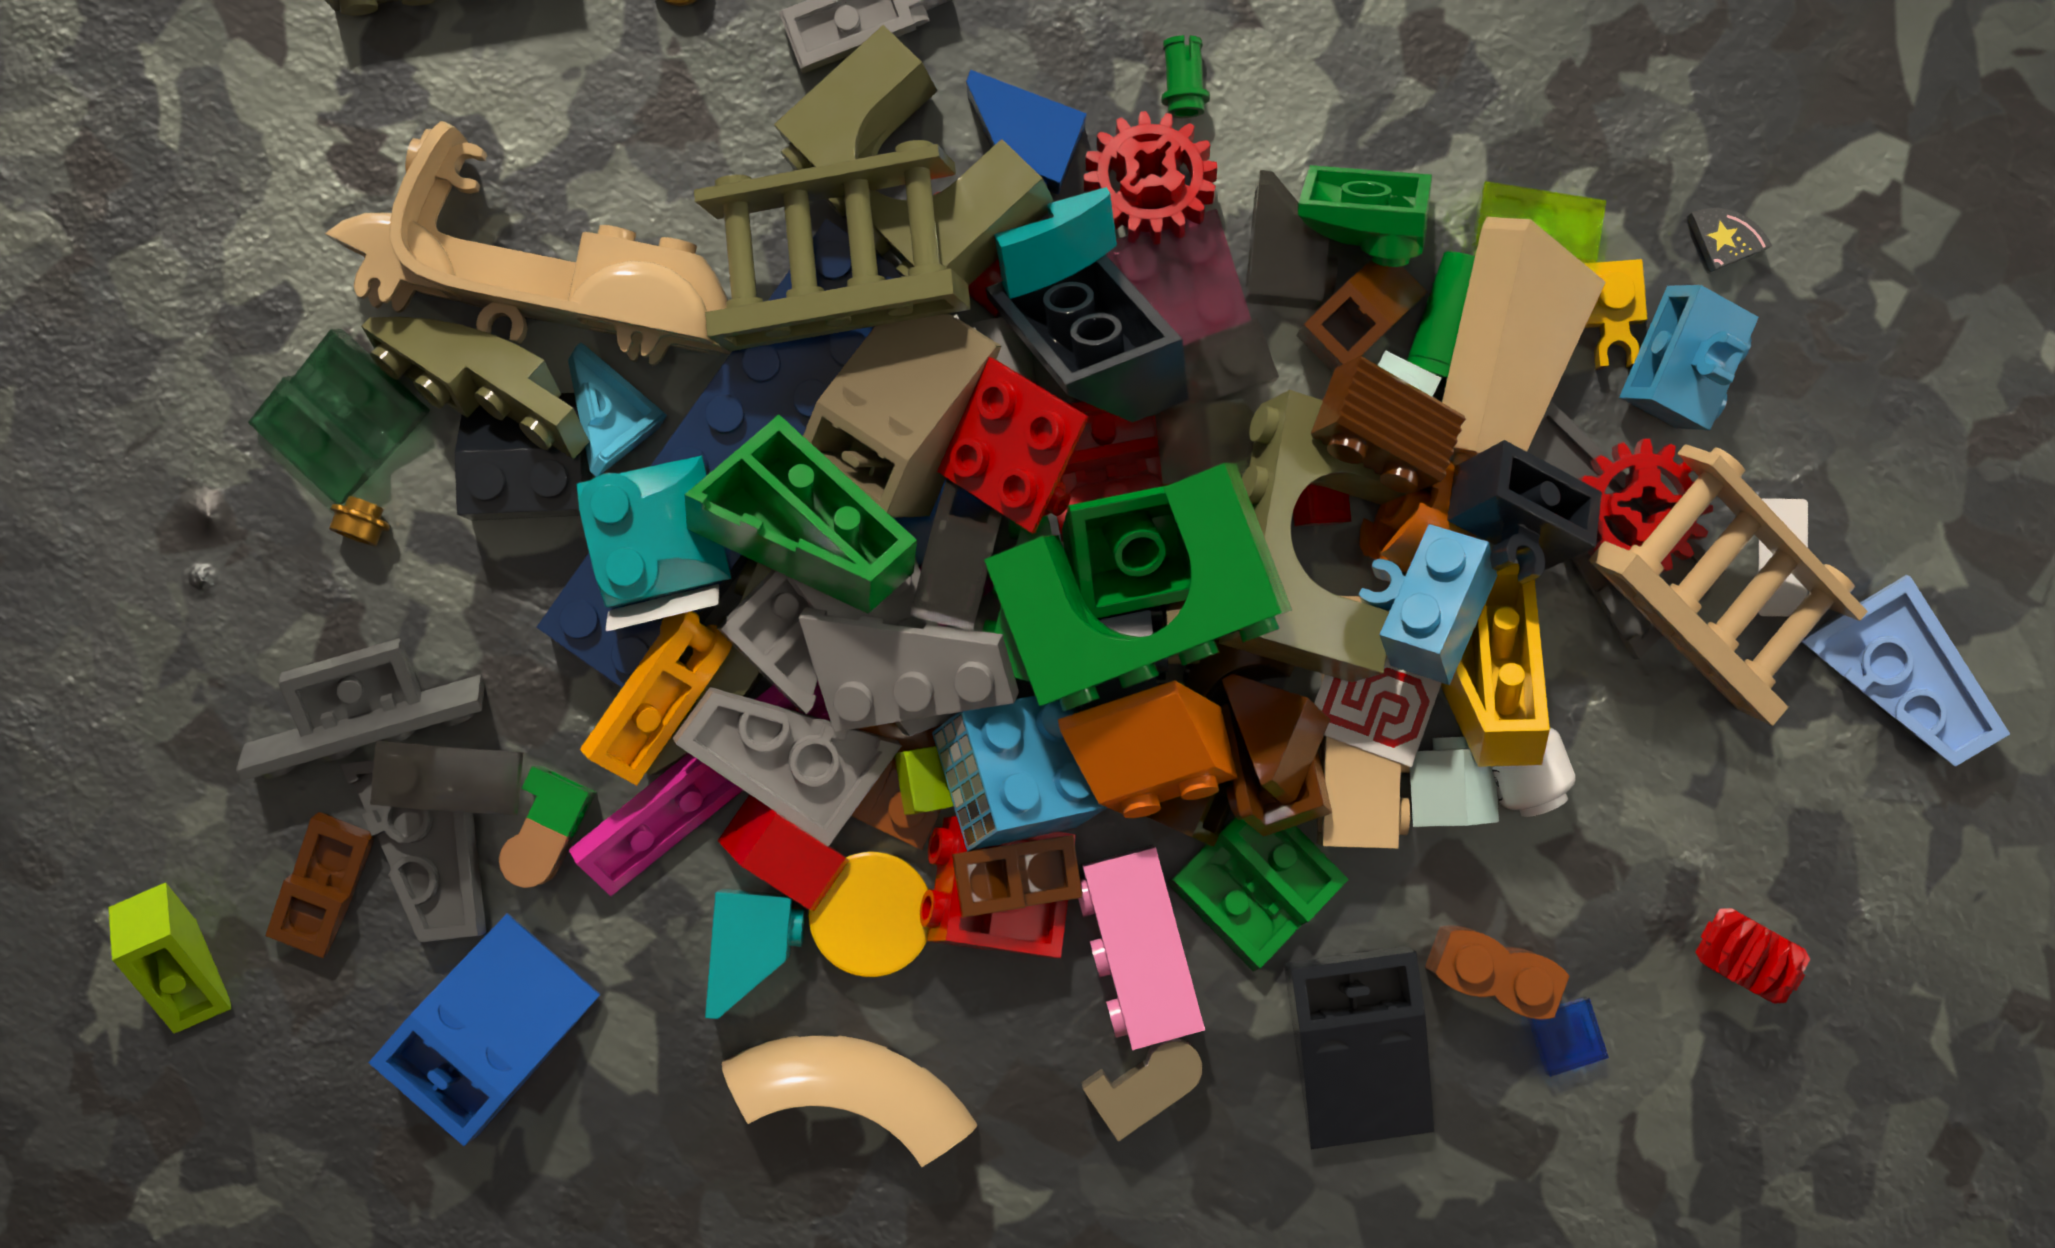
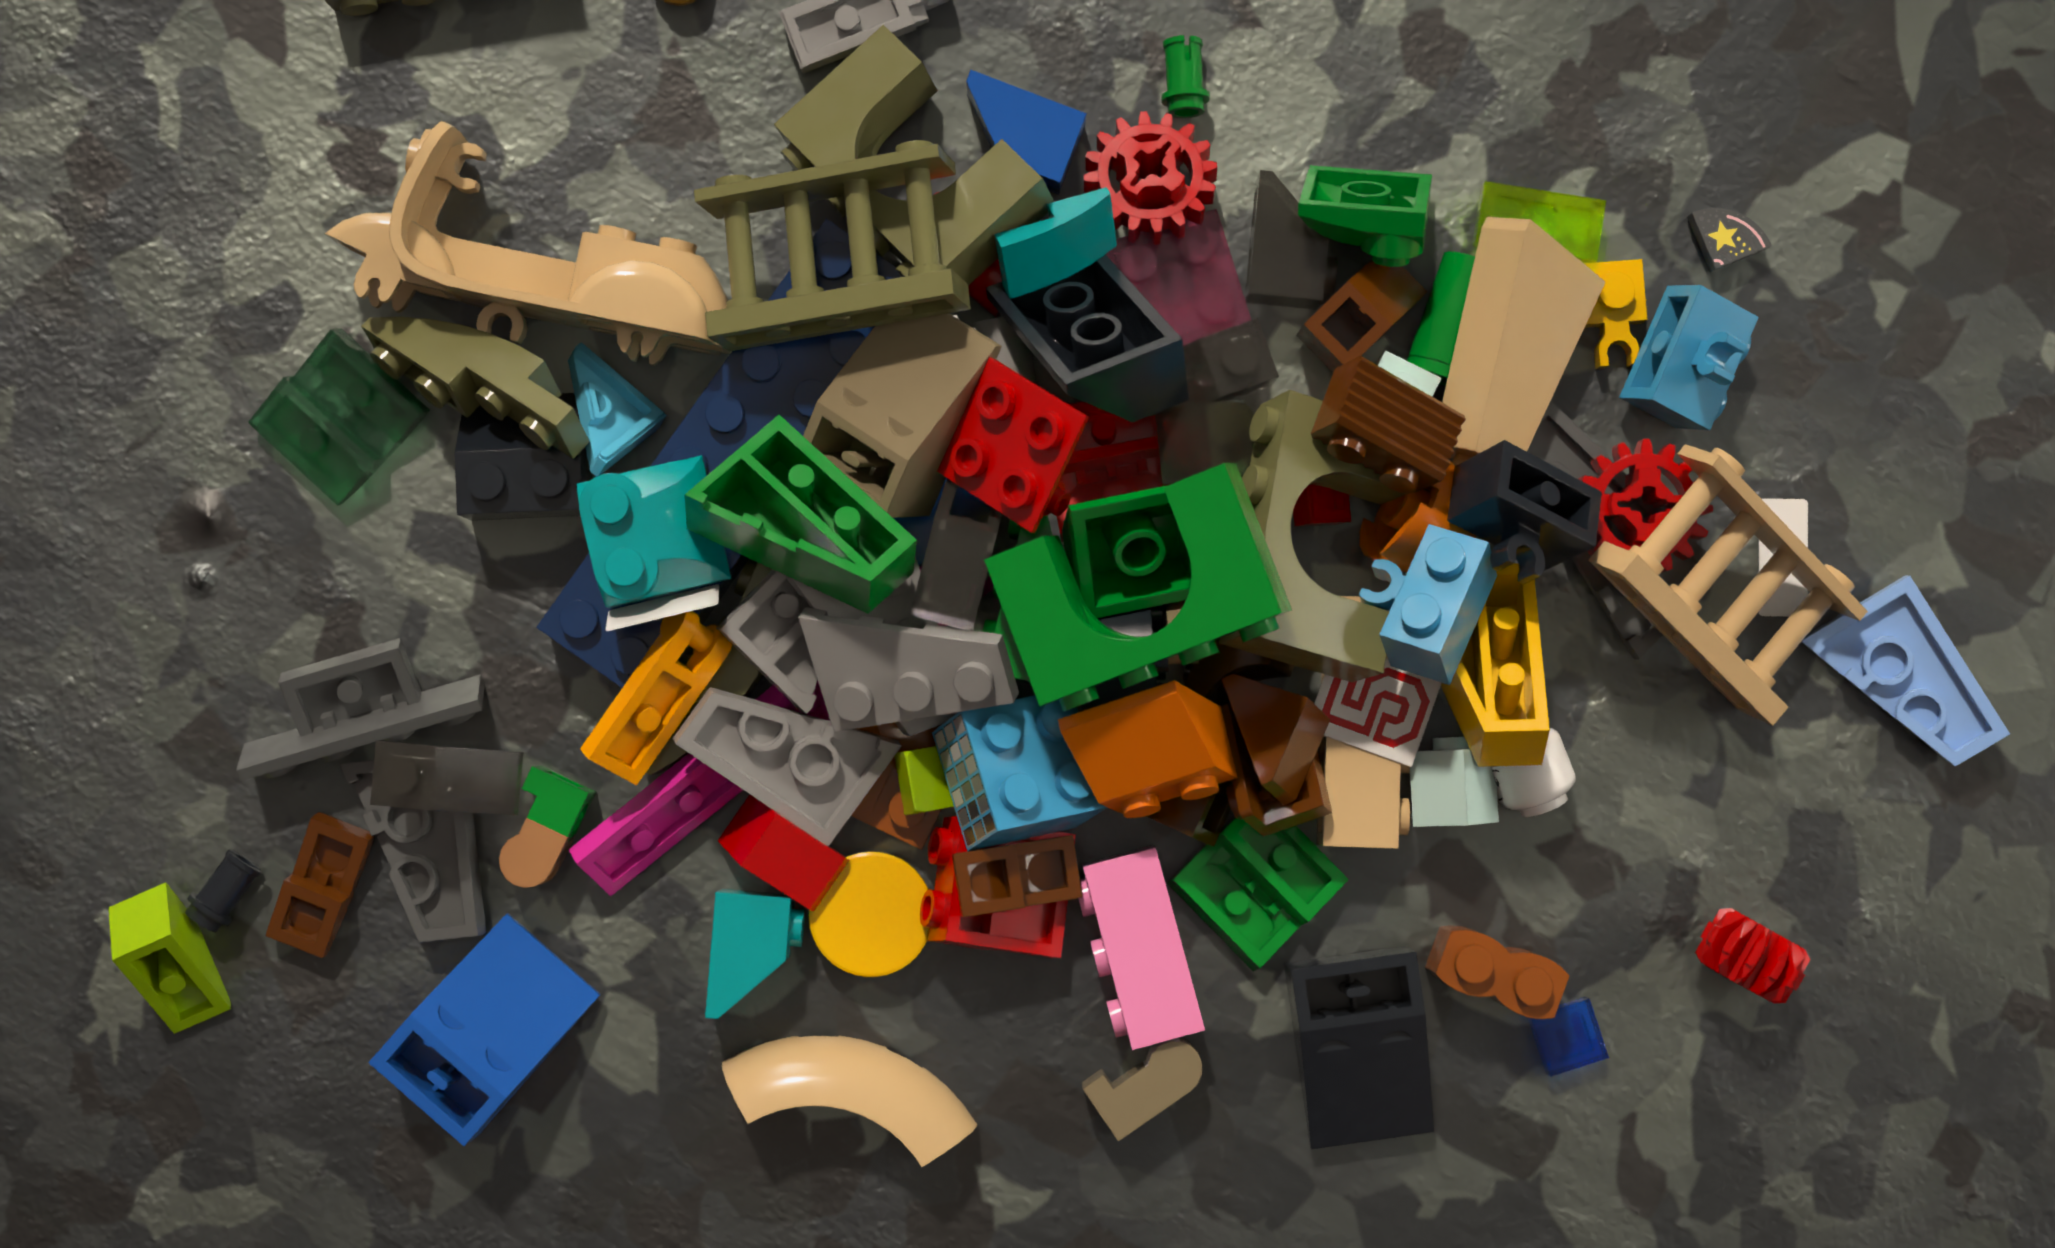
(222, 891): none -> black pin
(358, 521): pearl gold plate -> none

